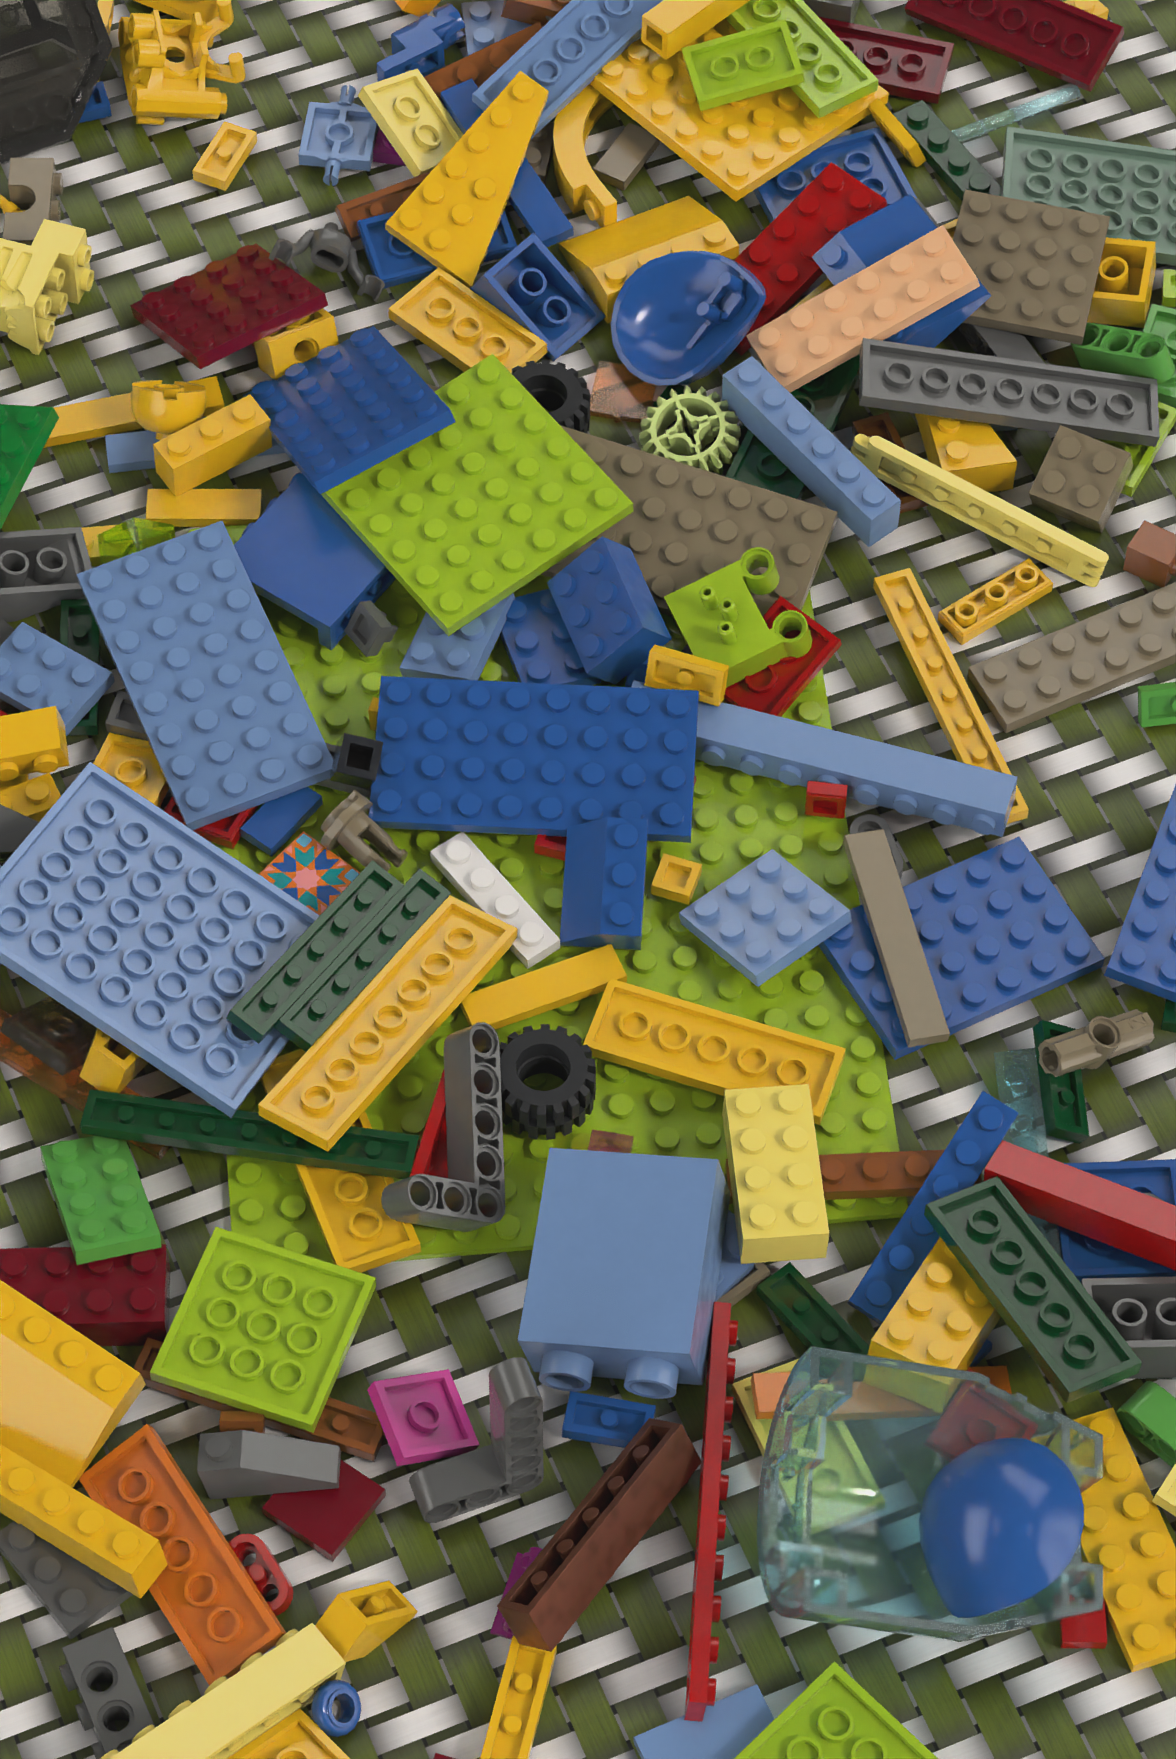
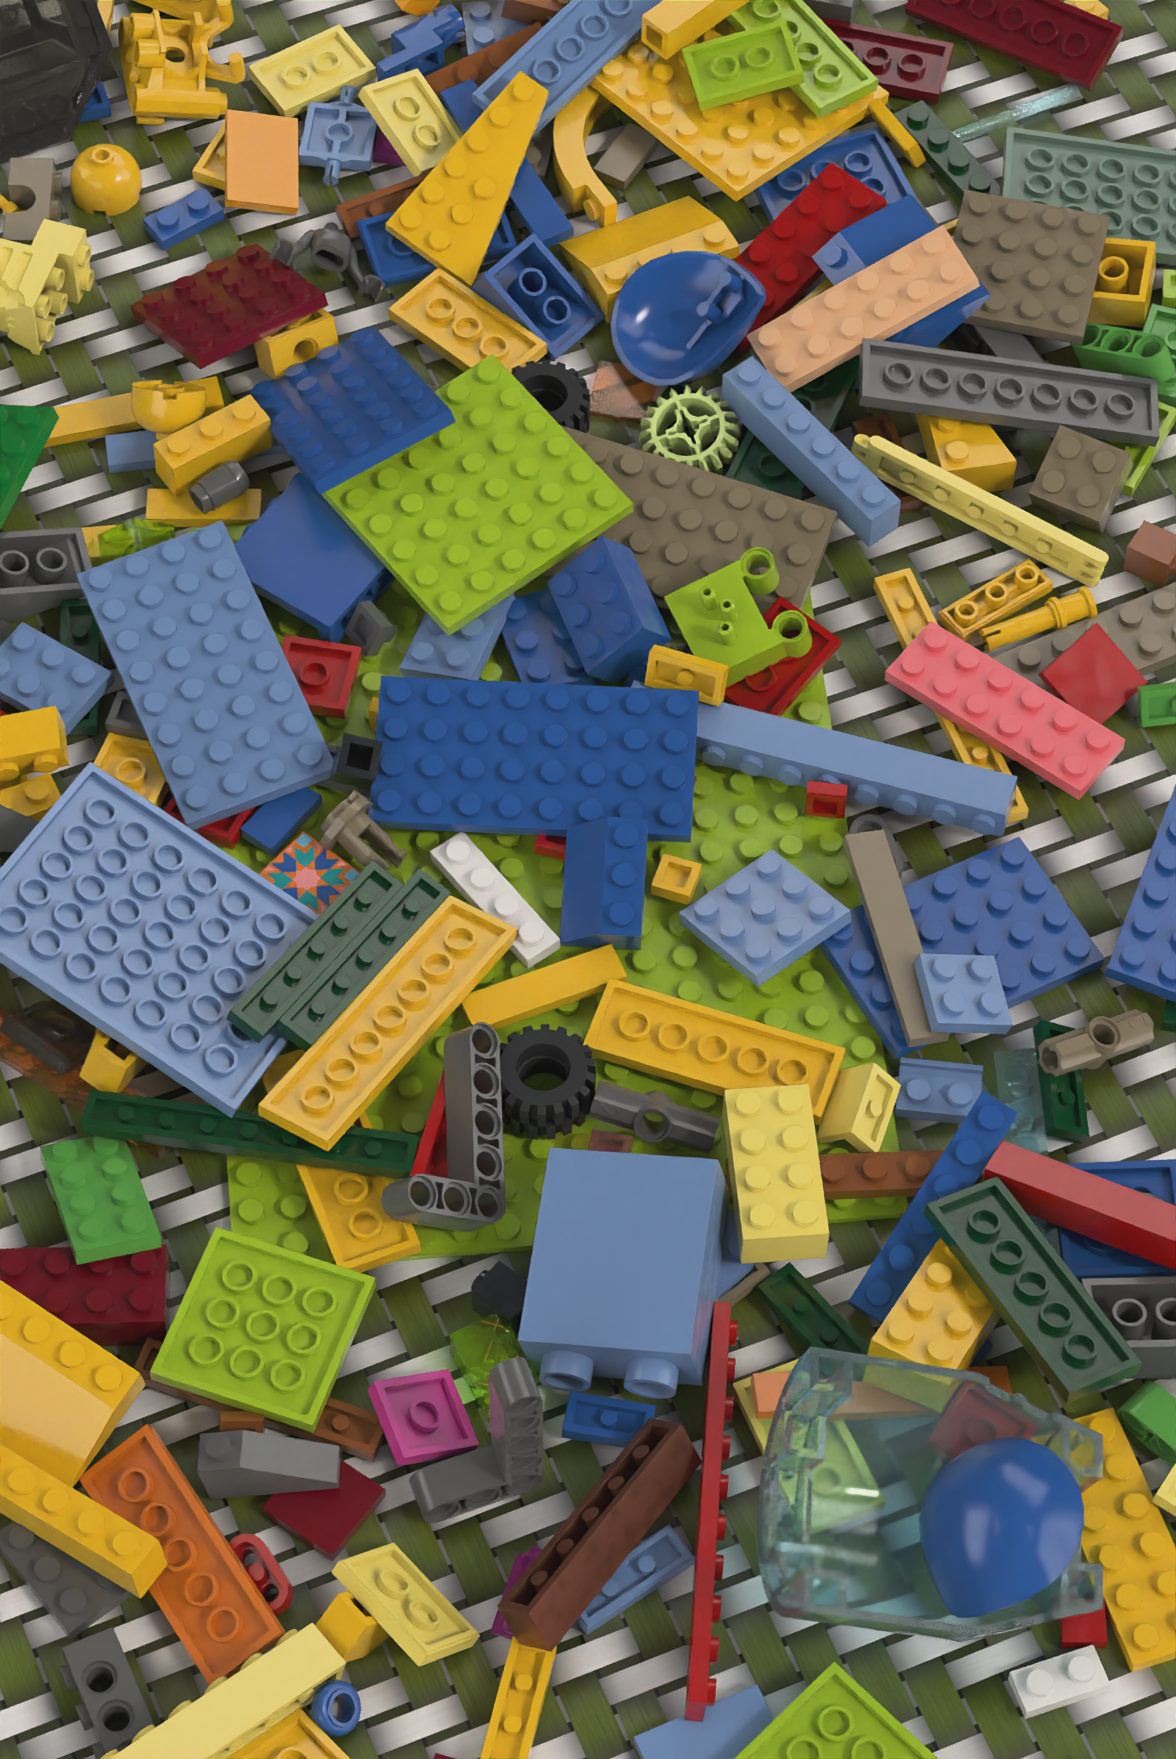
(105, 180): none -> yellow cylinder
(183, 218): none -> blue plate
(219, 486): none -> dark grey piece
(261, 162): none -> light orange tile
(311, 71): none -> light yellow plate
(323, 673): none -> red plate
(406, 1604): none -> light yellow tile
(478, 1350): none -> clear neon green brick
(501, 1293): none -> black brick
(628, 1110): none -> dark grey piece
(641, 1573): none -> medium blue tile
(860, 1107): none -> light yellow panel
(937, 1090): none -> medium blue plate
(962, 993): none -> medium blue plate
(1005, 710): none -> coral plate
(1054, 615): none -> yellow pin
(1059, 1681): none -> white plate
(1093, 675): none -> red tile

